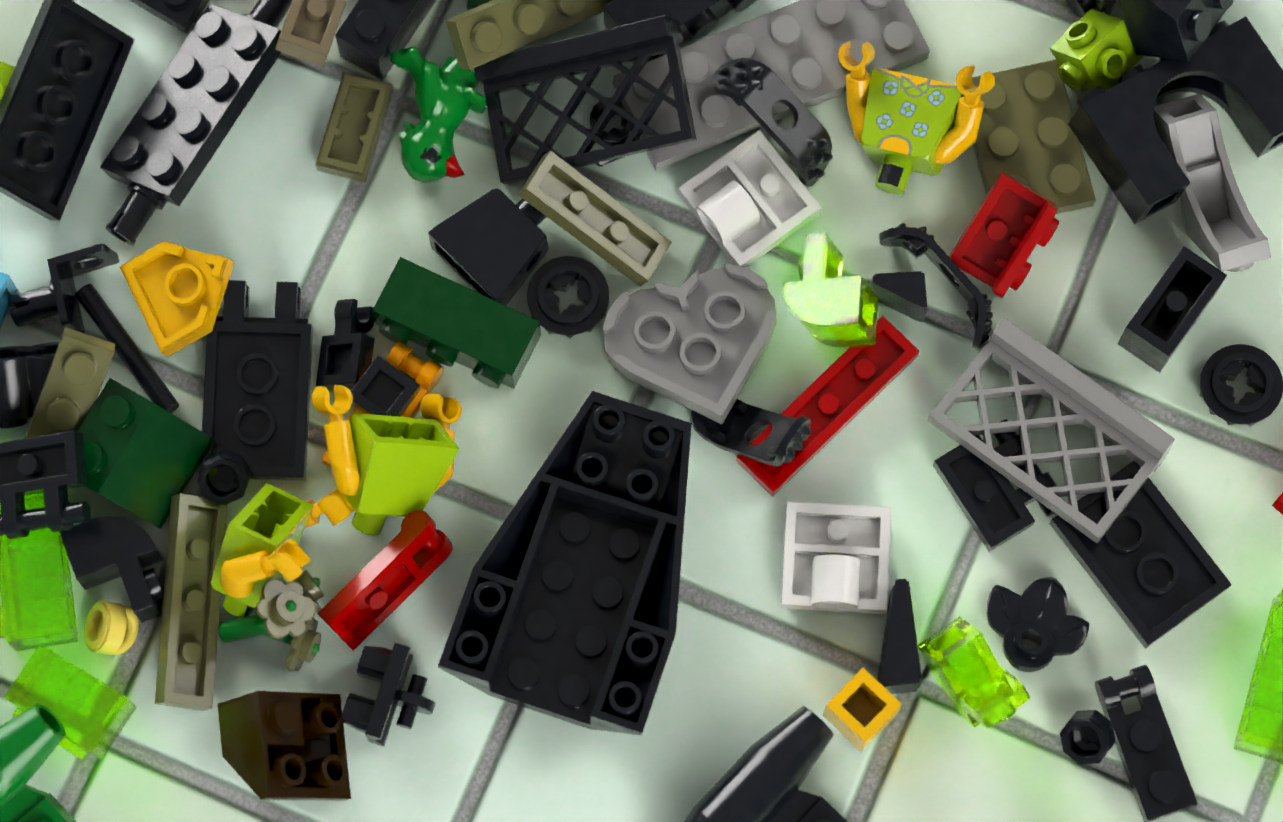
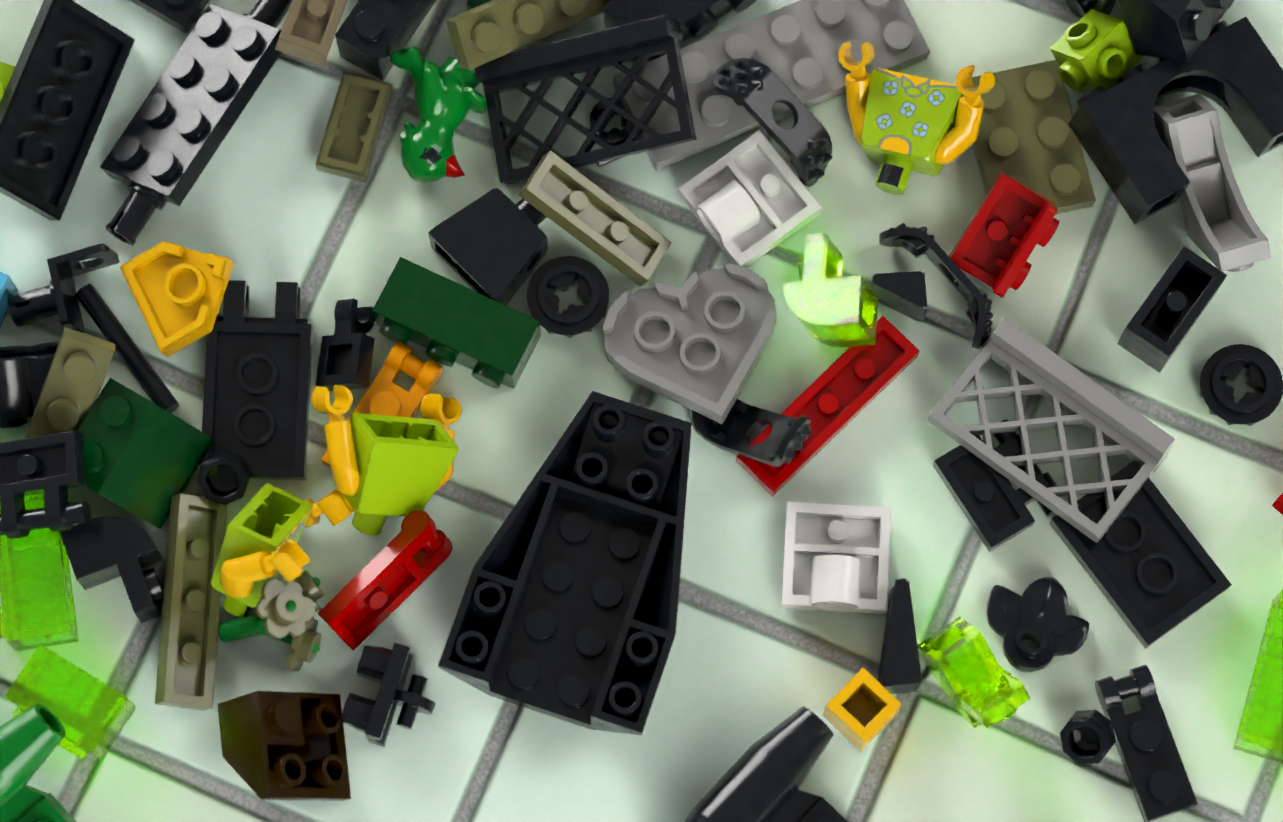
(110, 628): light yellow tile -> none
(384, 390): black plate -> none

